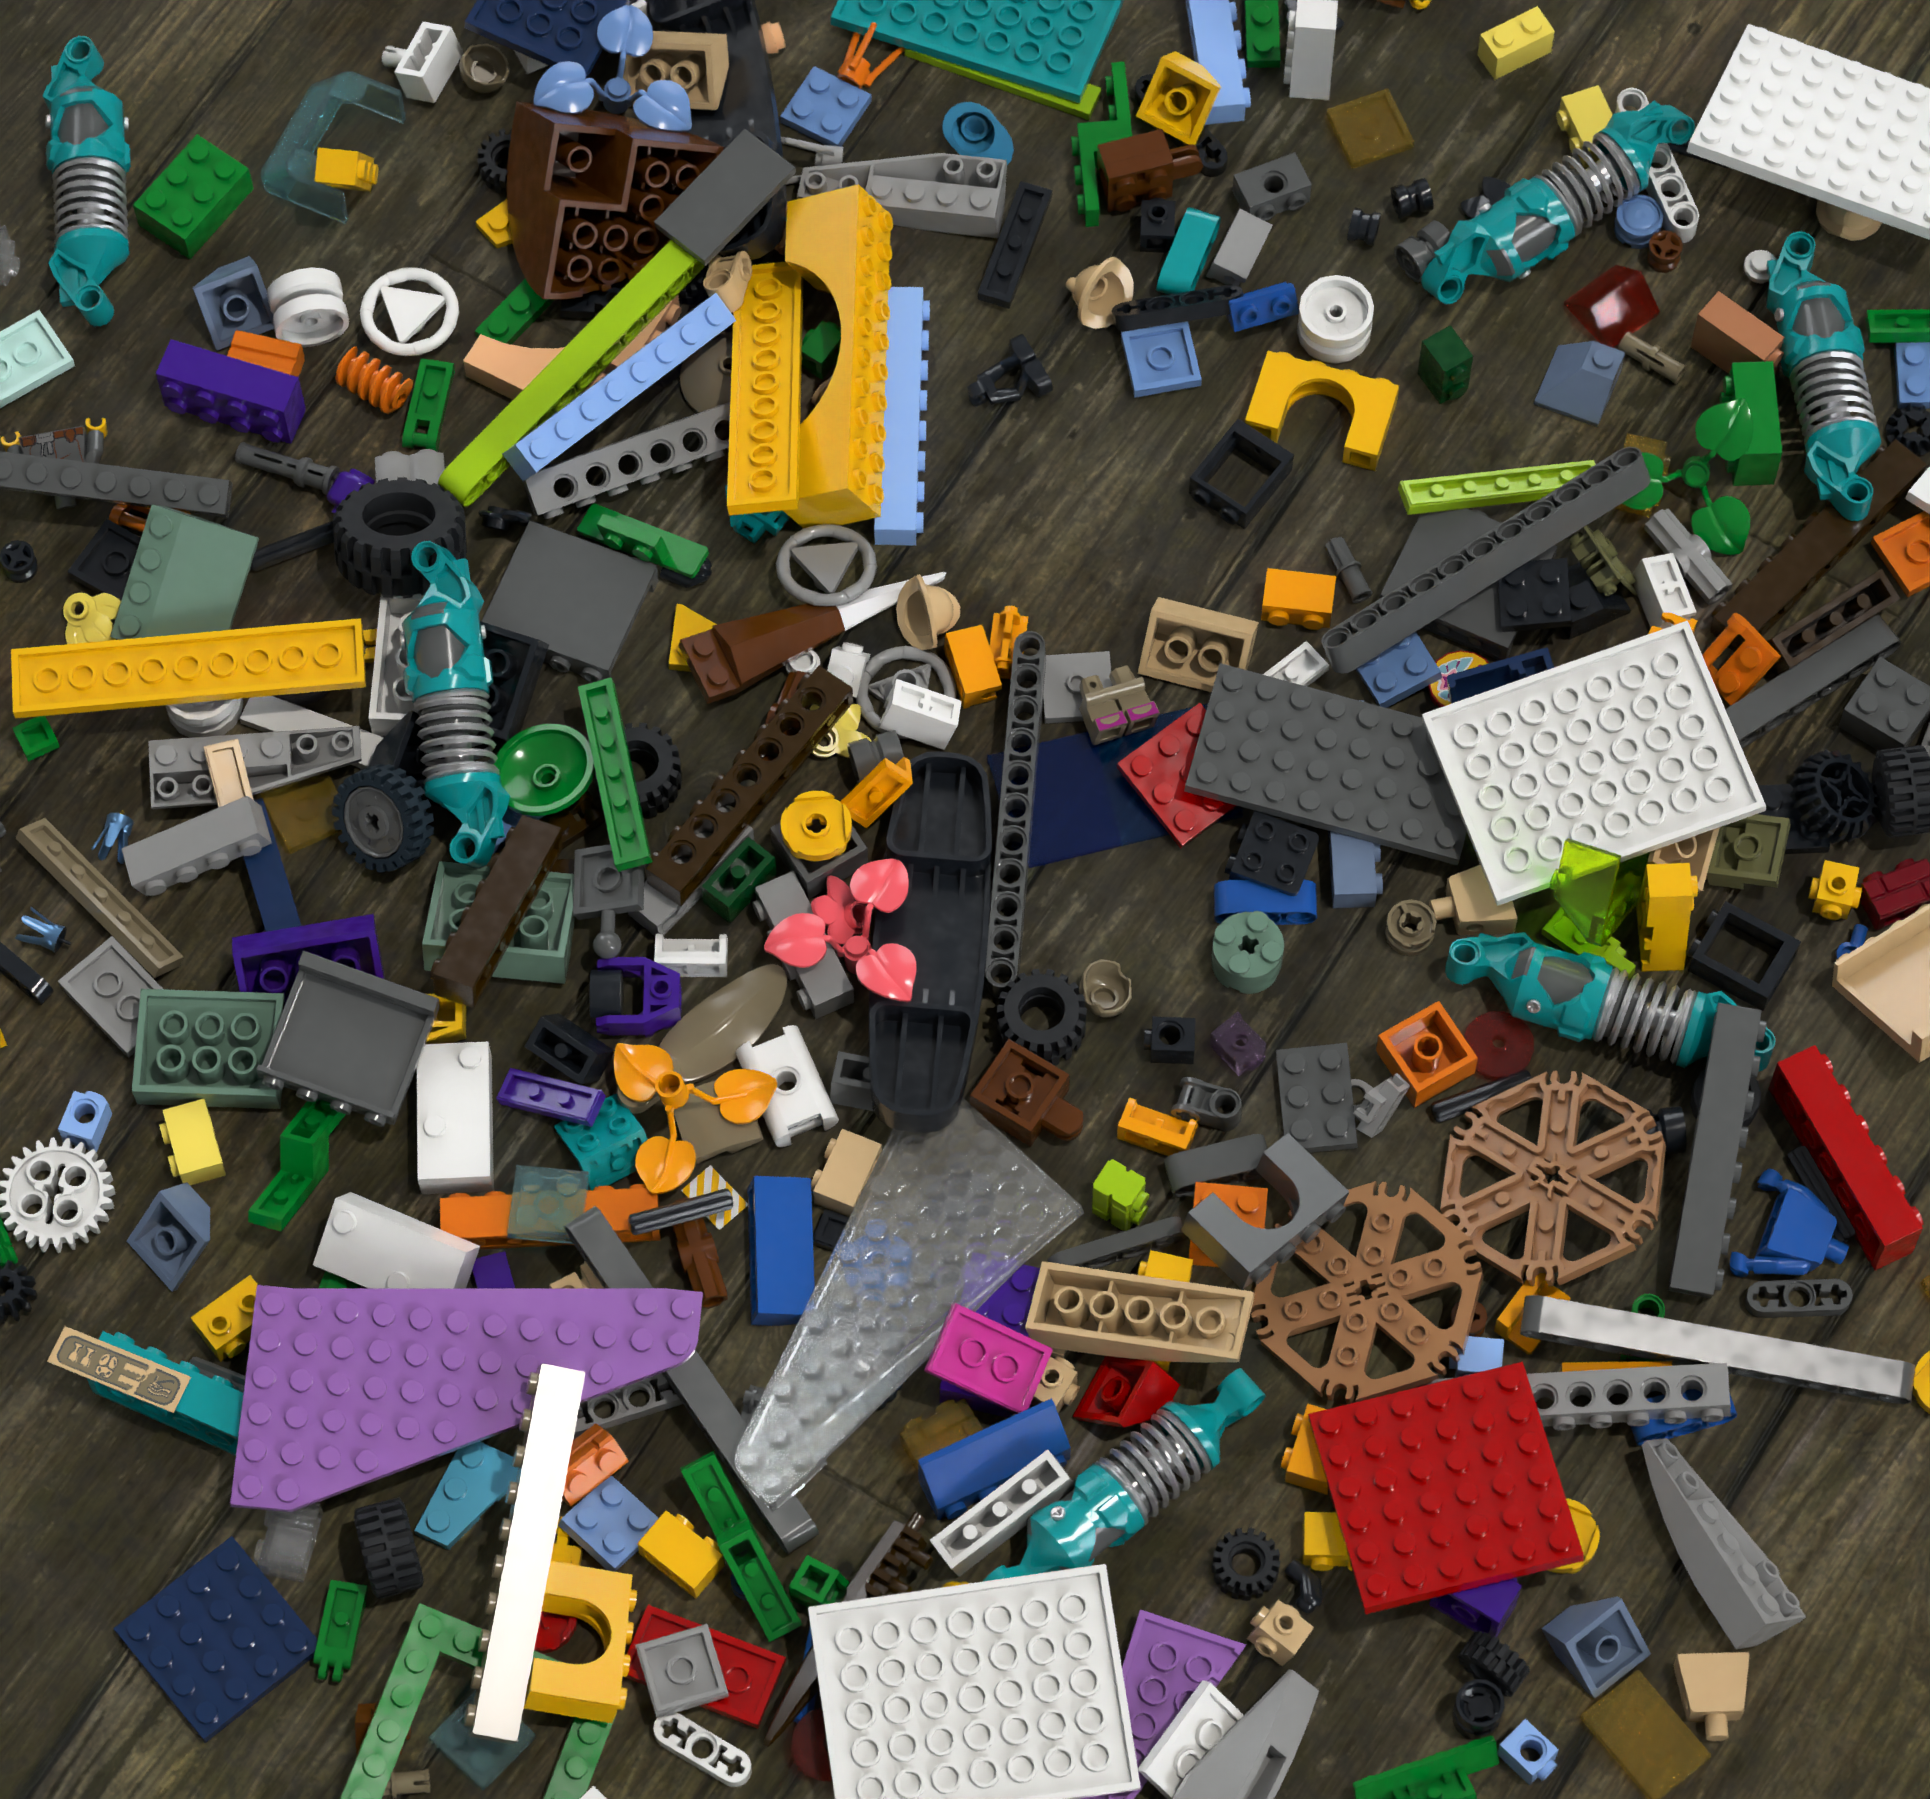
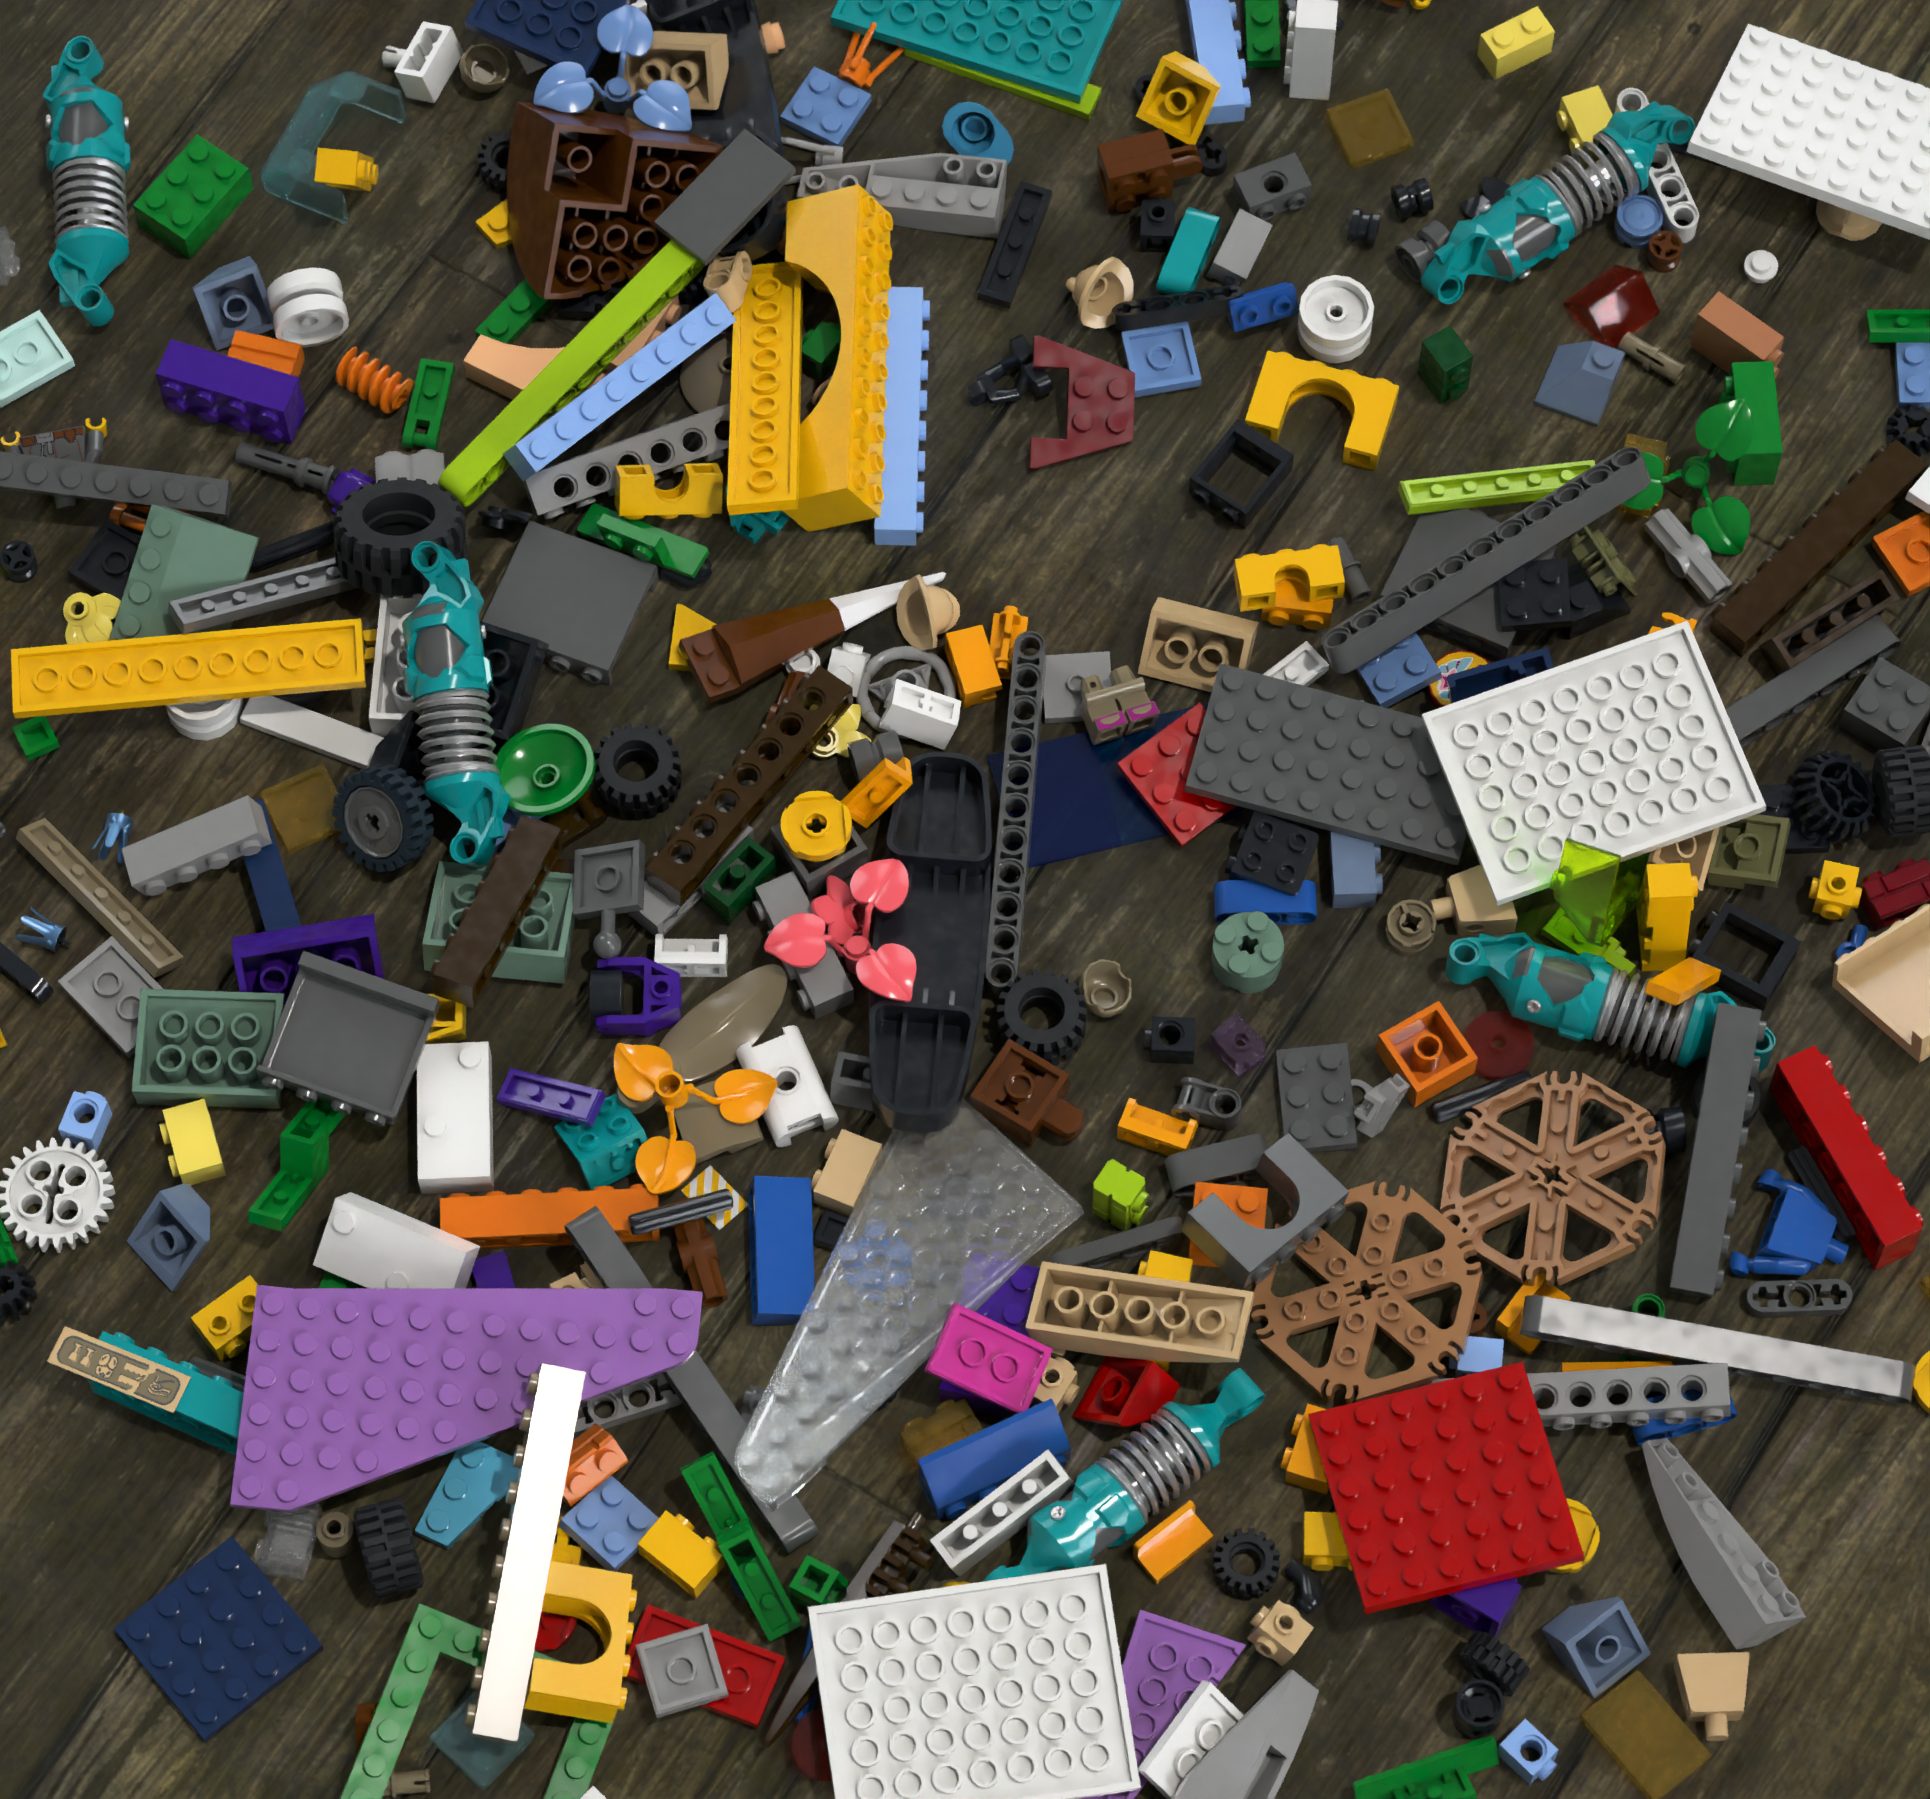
(227, 771): tan tile -> none
(257, 596): none -> dark grey plate
(271, 760): light grey wedge -> none
(340, 1543): none -> dark tan brick
(340, 1628): green hinge -> none
(409, 311): white piece -> none
(546, 1202): clear light blue plate -> none
(569, 1048): black brick -> none
(614, 774): green plate -> none
(696, 494): none -> yellow arch
(730, 1755): white beam -> none
(826, 564): light grey piece -> none
(1095, 133): green bracket -> none
(1096, 407): none -> dark red wing
(1171, 1543): none -> light orange panel
(1315, 568): none -> yellow arch
(1662, 589): white hinge -> none
(1682, 981): none -> light orange tile
(1747, 663): orange plate -> none
(1823, 368): teal piece -> none

